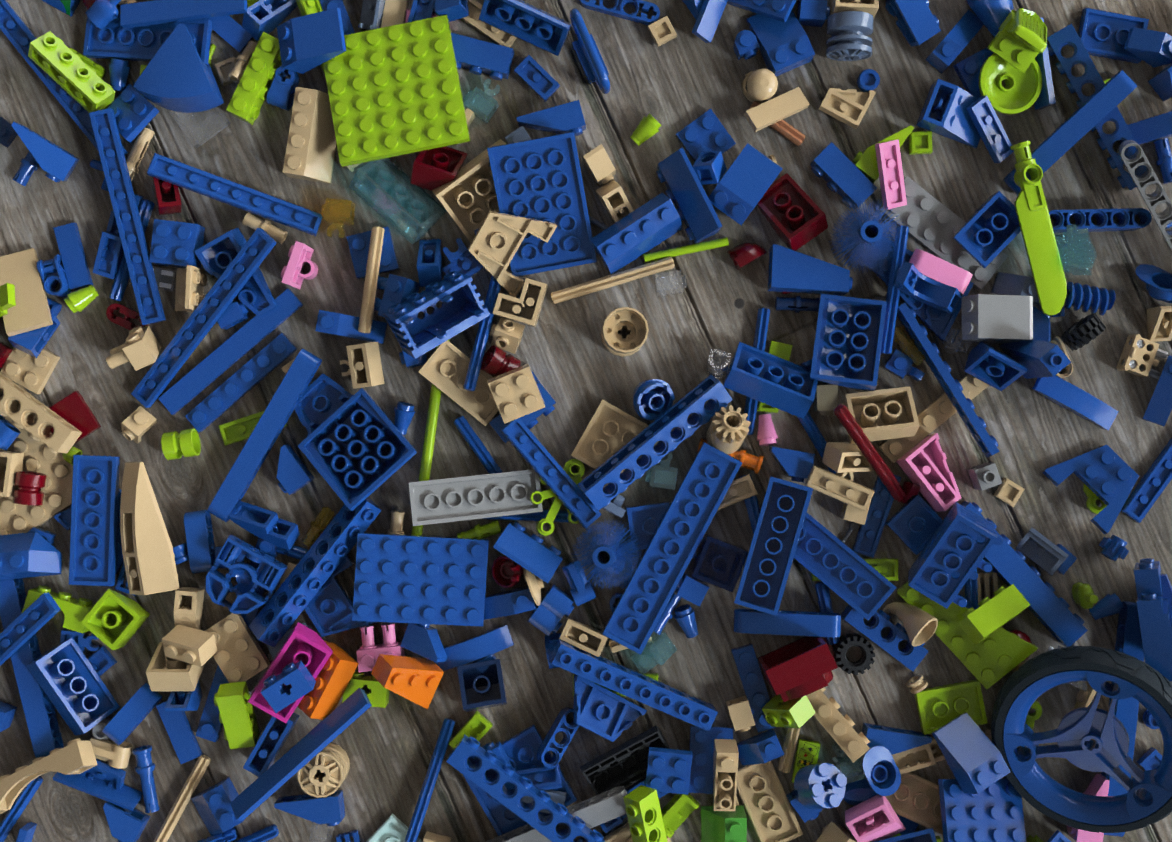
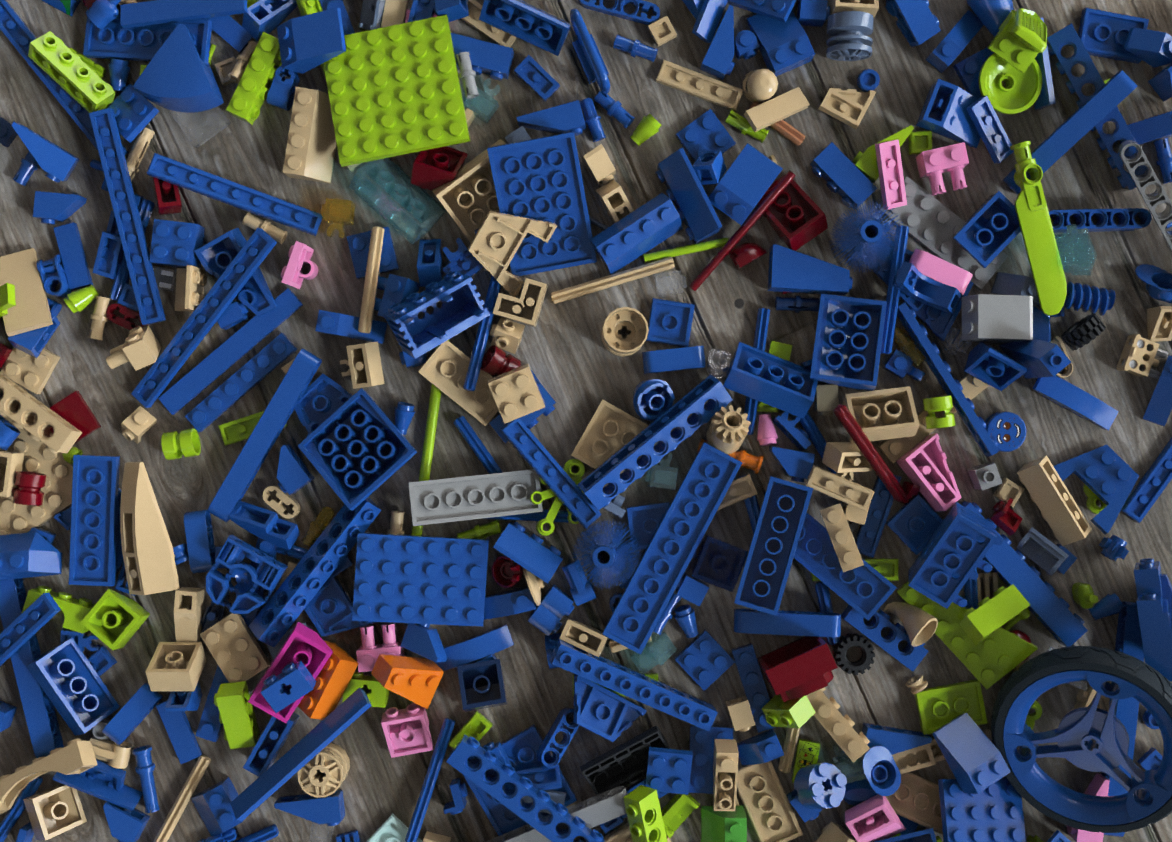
(54, 811): none -> tan slope
(56, 206): none -> blue slope
(99, 318): none -> tan pin
(128, 298): none -> blue plate
(189, 645): tan brick -> none
(212, 615): none -> dark blue piece
(278, 505): none -> tan beam
(407, 730): none -> bright pink plate
(459, 794): none -> blue bracket
(467, 75): none -> light grey pin
(592, 119): none -> blue axle
(614, 109): none -> blue pin
(635, 48): none -> blue pin
(670, 322): none -> blue tile
(673, 359): none -> blue beam
(699, 85): none -> tan tile
(704, 660): none -> blue plate
(721, 51): none -> blue slope
(742, 124): none -> lime pin
(742, 230): none -> dark red piece
(797, 437): none -> blue plate
(841, 537): none -> tan plate
(936, 404): none -> lime wheel
(940, 160): none -> bright pink brick
(1005, 516): none -> dark red bracket
(1007, 430): none -> blue head
(1024, 615): none -> lime hand
(1054, 501): none -> tan brick

